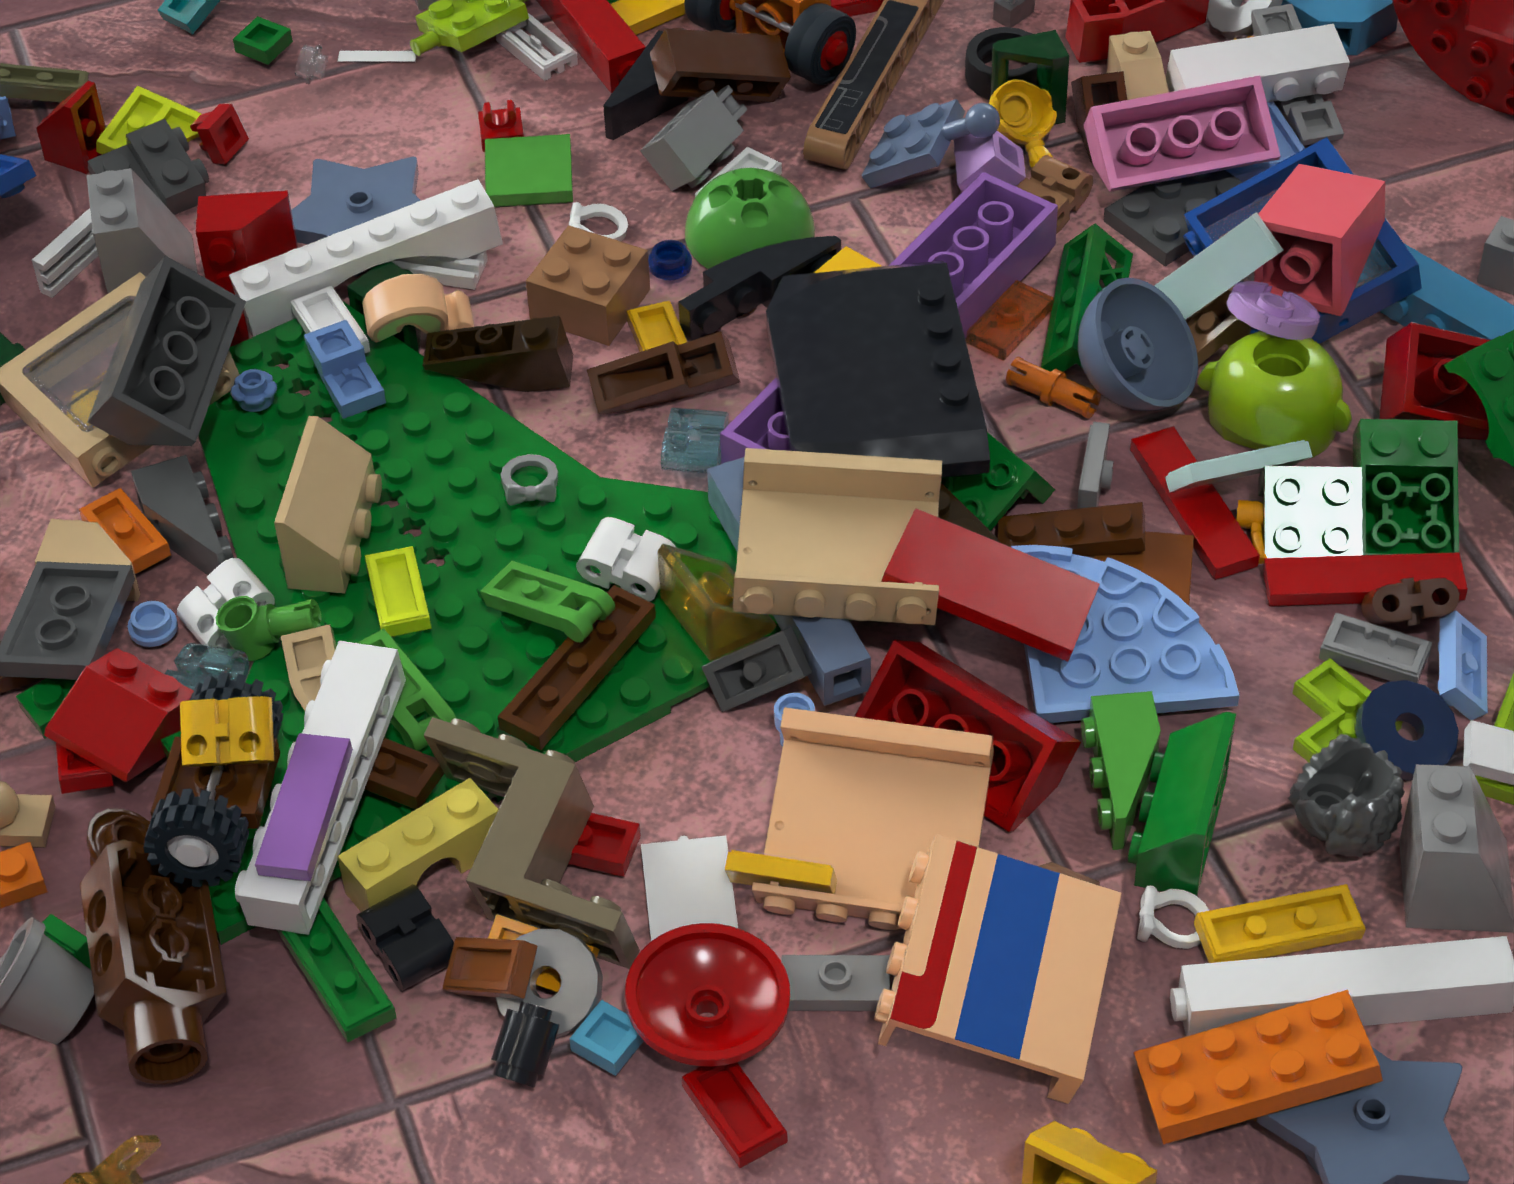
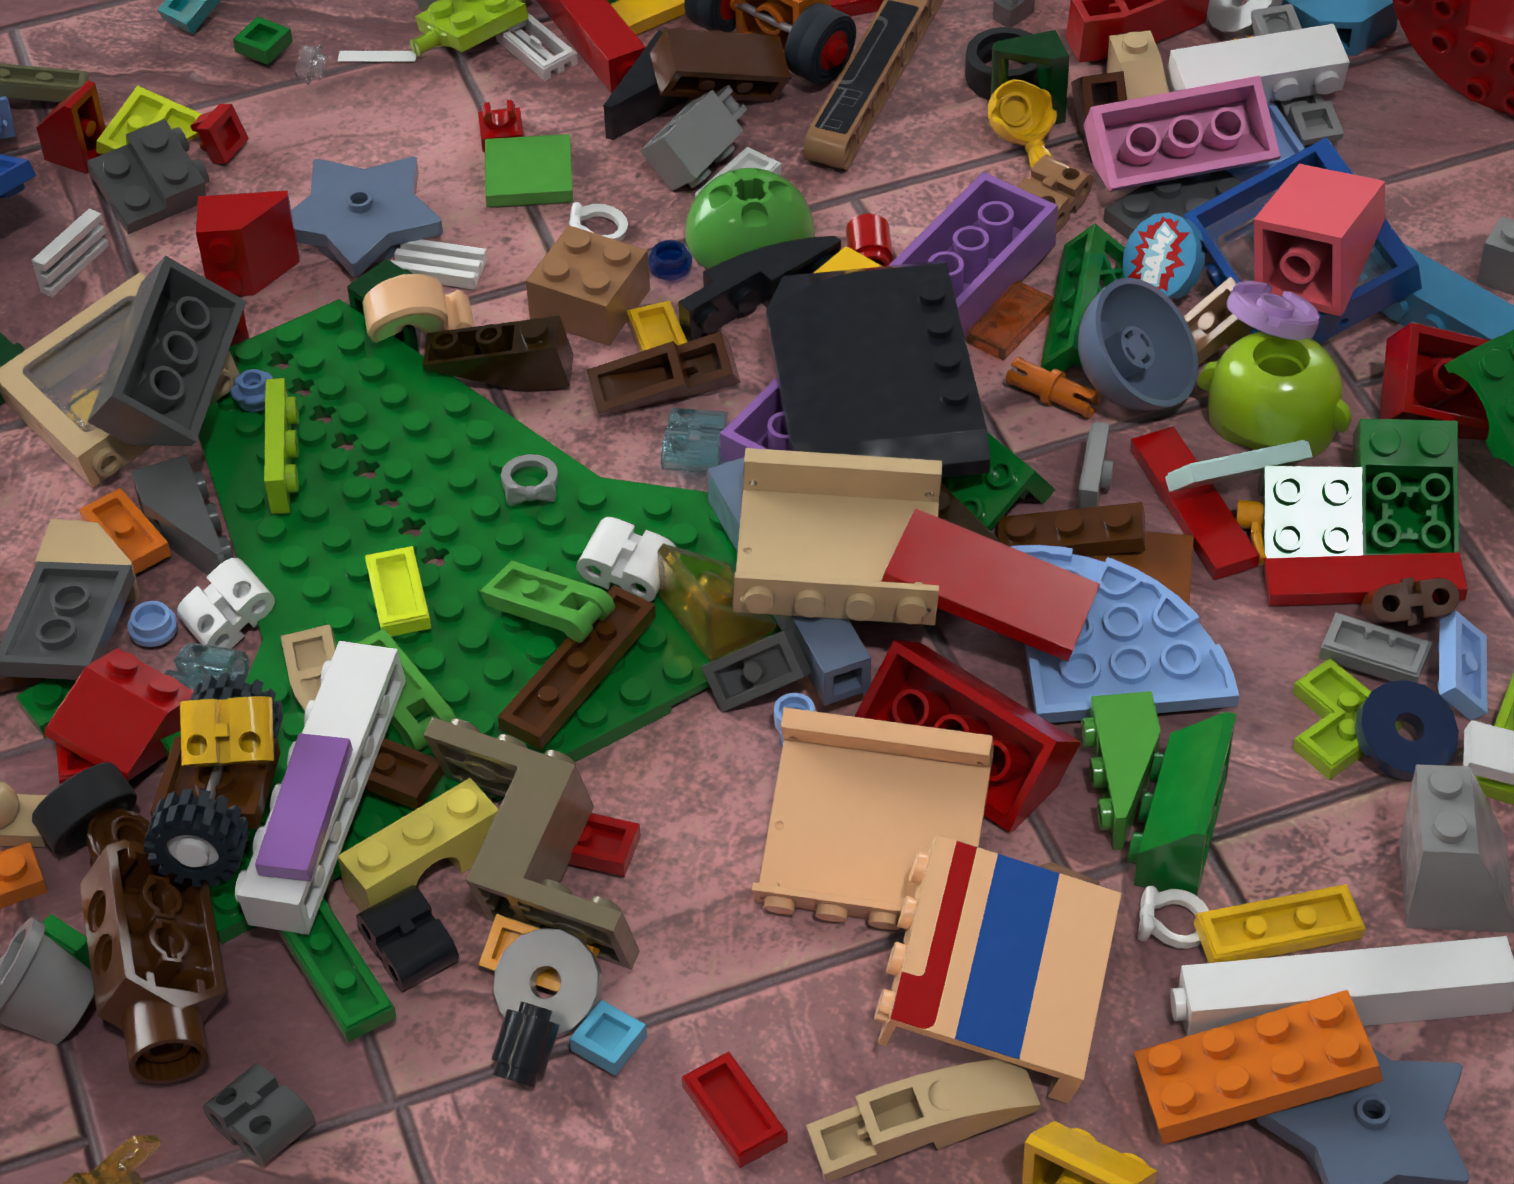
(68, 809): none -> black tyre
(133, 228): light grey slope -> none
(259, 628): bright green pin -> none
(259, 1114): none -> dark grey piece
(280, 445): none -> lime plate
(324, 309): white tile -> none
(326, 509): tan slope -> none
(344, 369): medium blue slope -> none
(445, 225): white arch -> none
(490, 967): dark orange tile -> none
(687, 884): white piece -> none
(707, 972): red dish -> none
(758, 868): yellow tile -> none
(836, 981): light grey plate -> none
(870, 237): none -> red brick
(921, 1110): none -> tan slope
(922, 139): sand blue plate -> none
(990, 155): lavender slope -> none
(1165, 254): none -> tile
(1220, 266): light aqua tile -> none
(1349, 797): dark grey hair -> none

